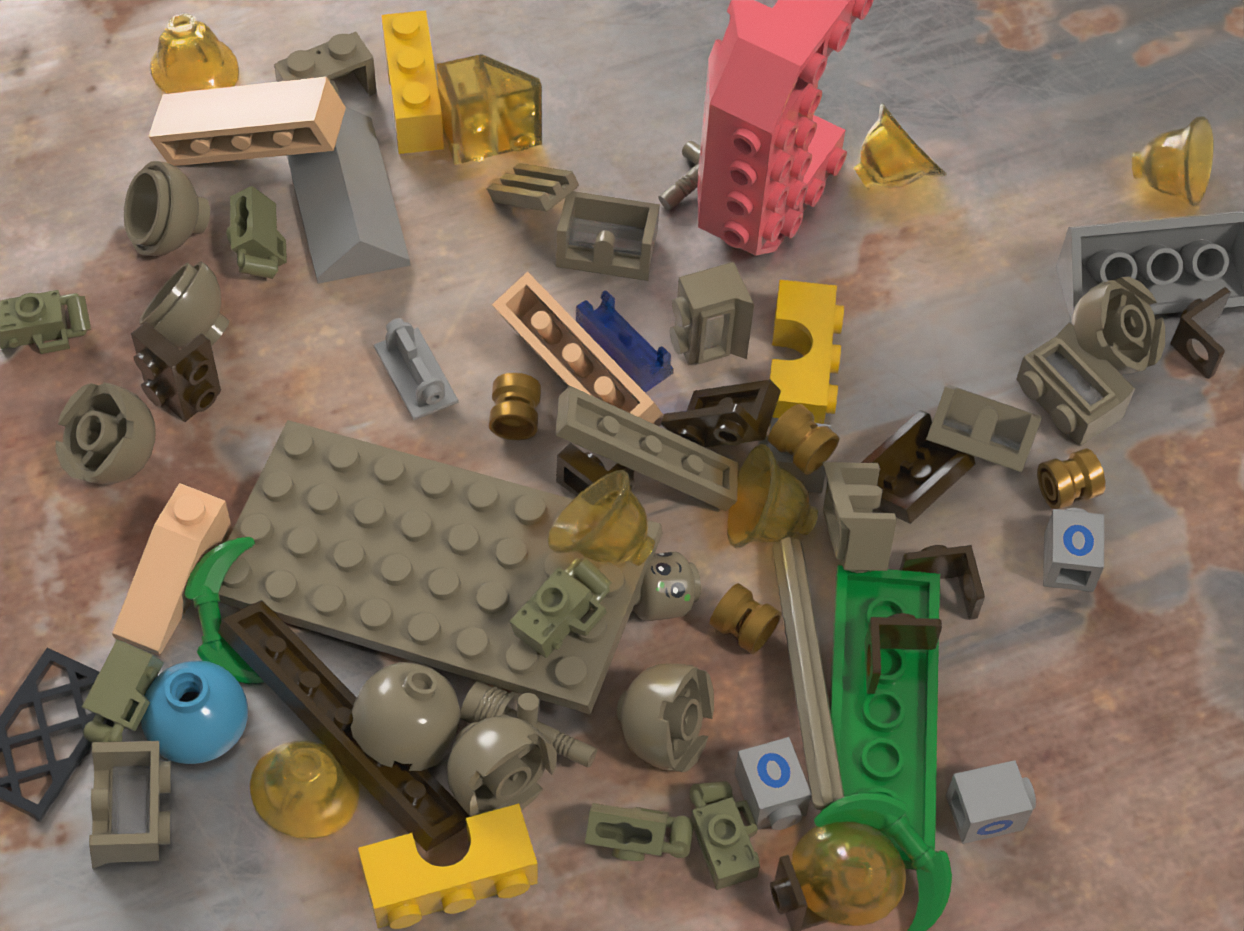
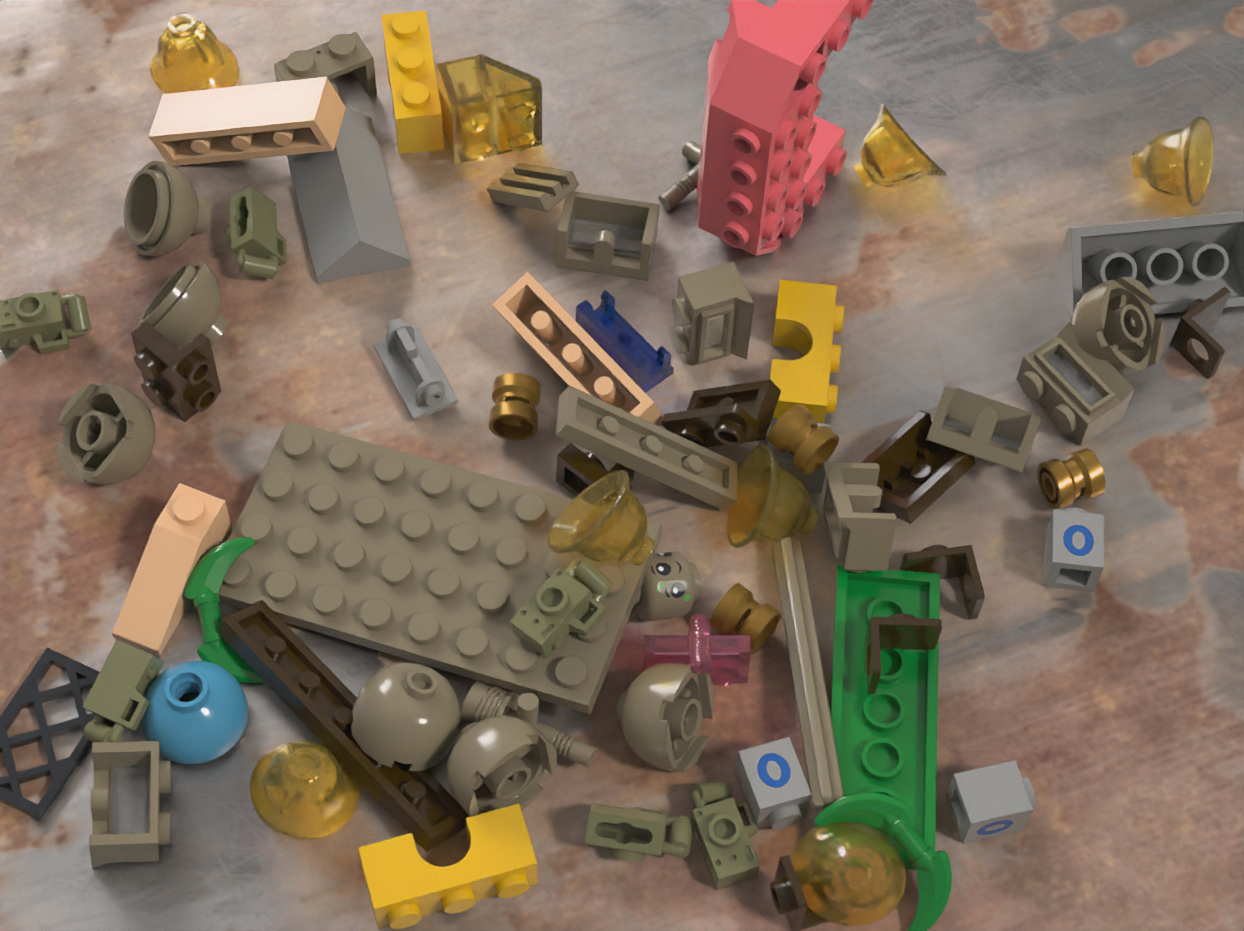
(721, 656): none -> clear pink plate

